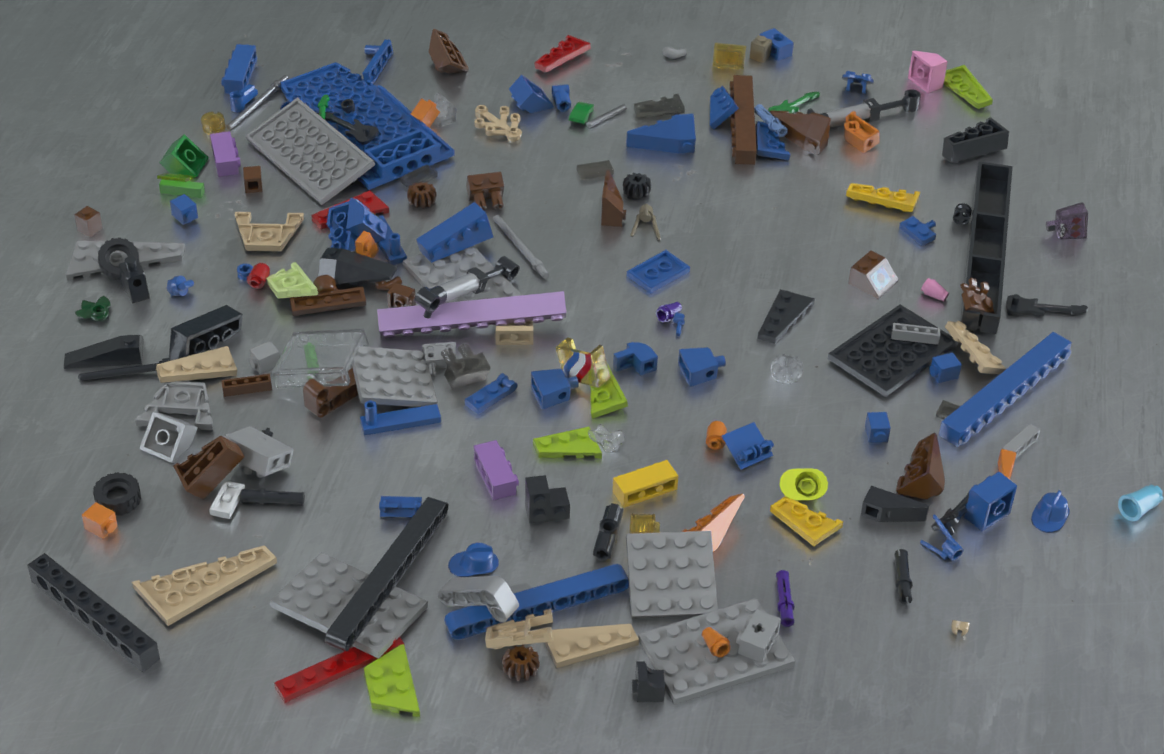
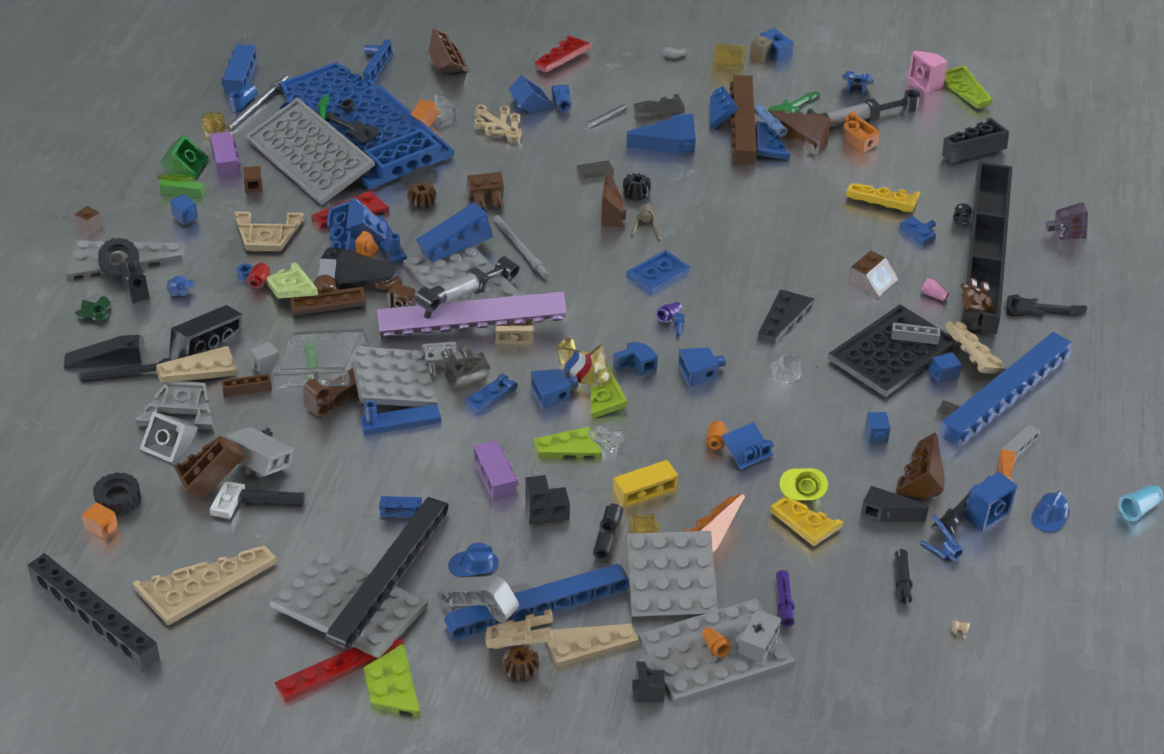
(581, 112): green slope -> none

